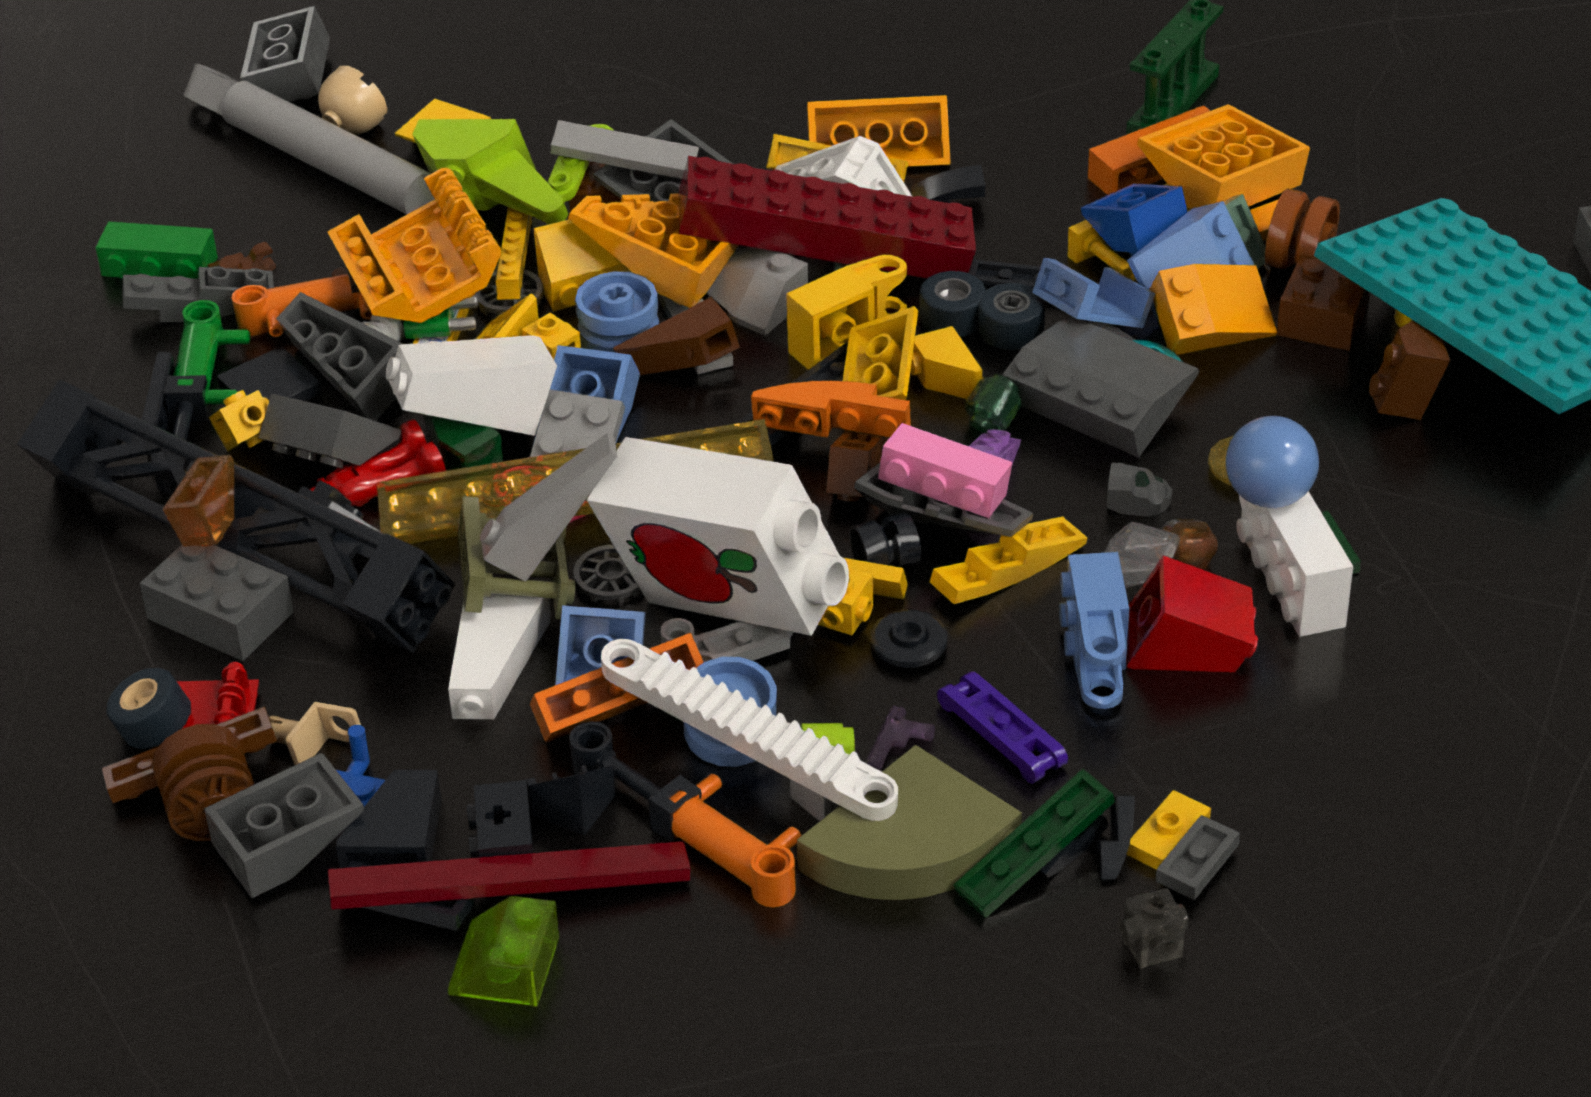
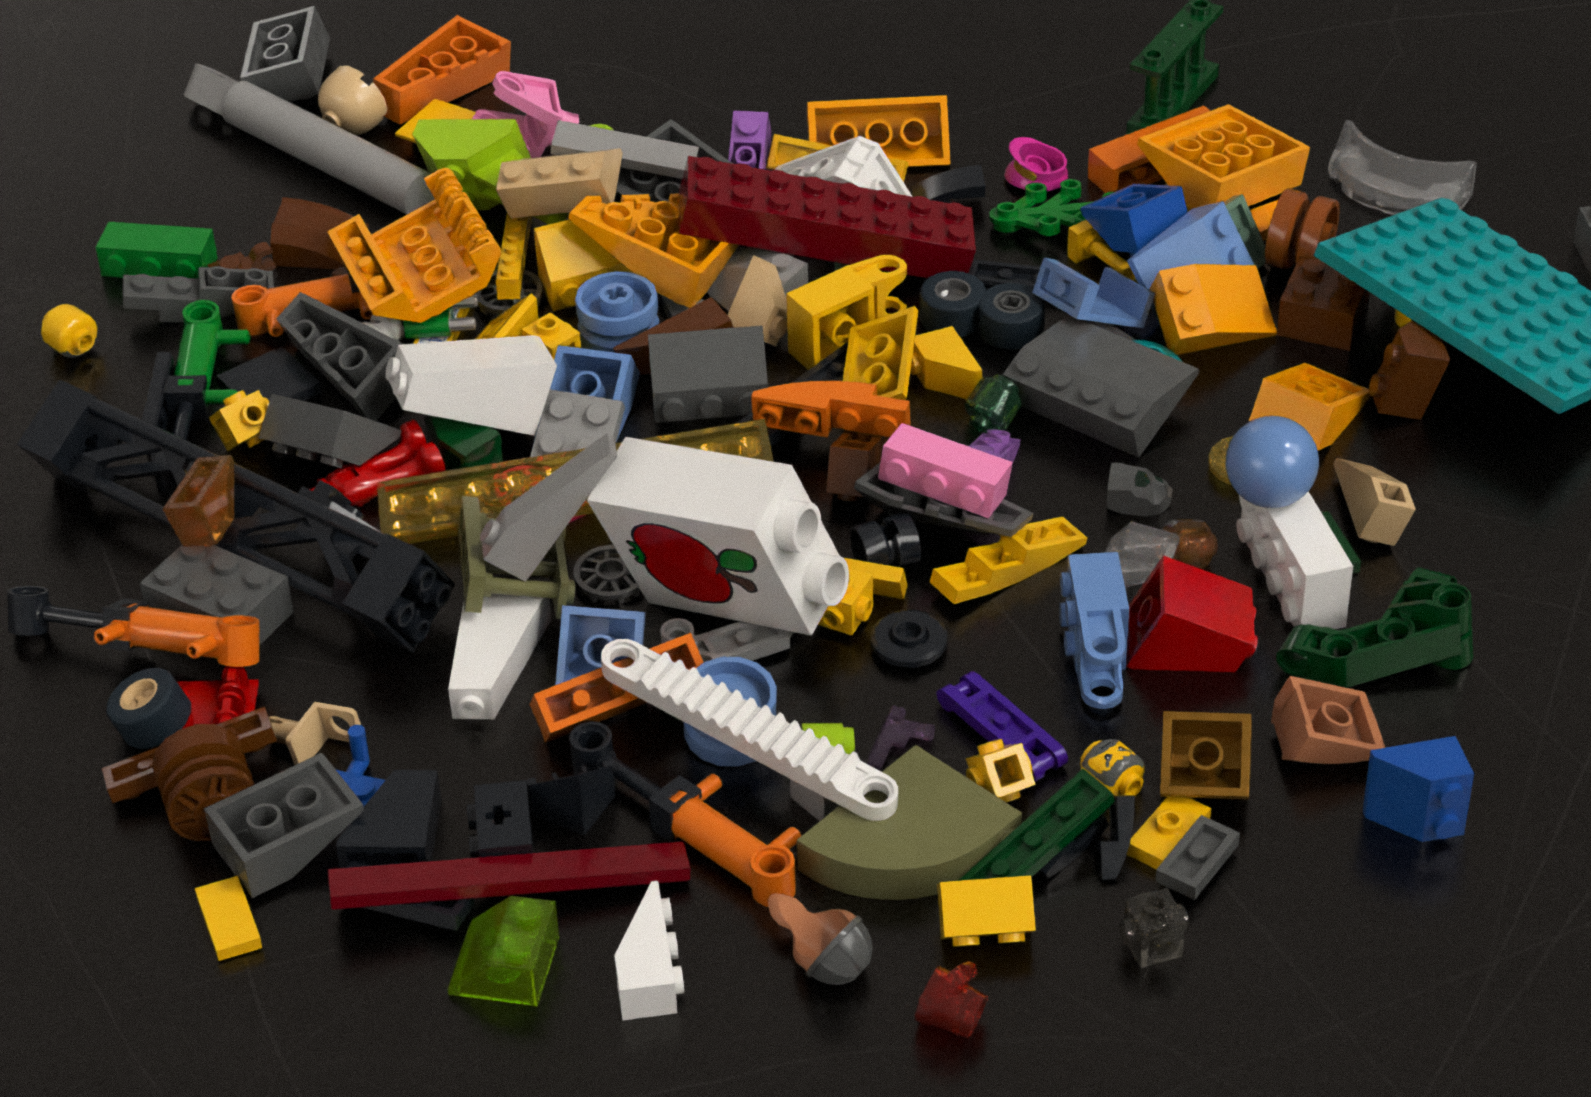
(69, 330): none -> yellow head
(135, 624): none -> orange piece
(228, 918): none -> yellow tile
(302, 237): none -> reddish brown slope
(443, 68): none -> orange wedge
(538, 100): none -> bright pink piece
(557, 182): none -> tan slope
(643, 961): none -> white slope
(706, 372): none -> dark grey slope
(750, 139): none -> medium lavender slope
(761, 301): none -> tan slope
(827, 943): none -> piece
(952, 1002): none -> clear red piece
(986, 909): none -> yellow brick
(1012, 216): none -> green plant
(1012, 768): none -> yellow brick
(1035, 164): none -> dark pink piece
(1114, 766): none -> head
(1206, 755): none -> pearl gold slope
(1312, 399): none -> light orange slope
(1324, 723): none -> nougat slope
(1375, 501): none -> tan slope
(1393, 180): none -> clear windscreen
(1420, 789): none -> blue slope
(1421, 626): none -> dark green connector

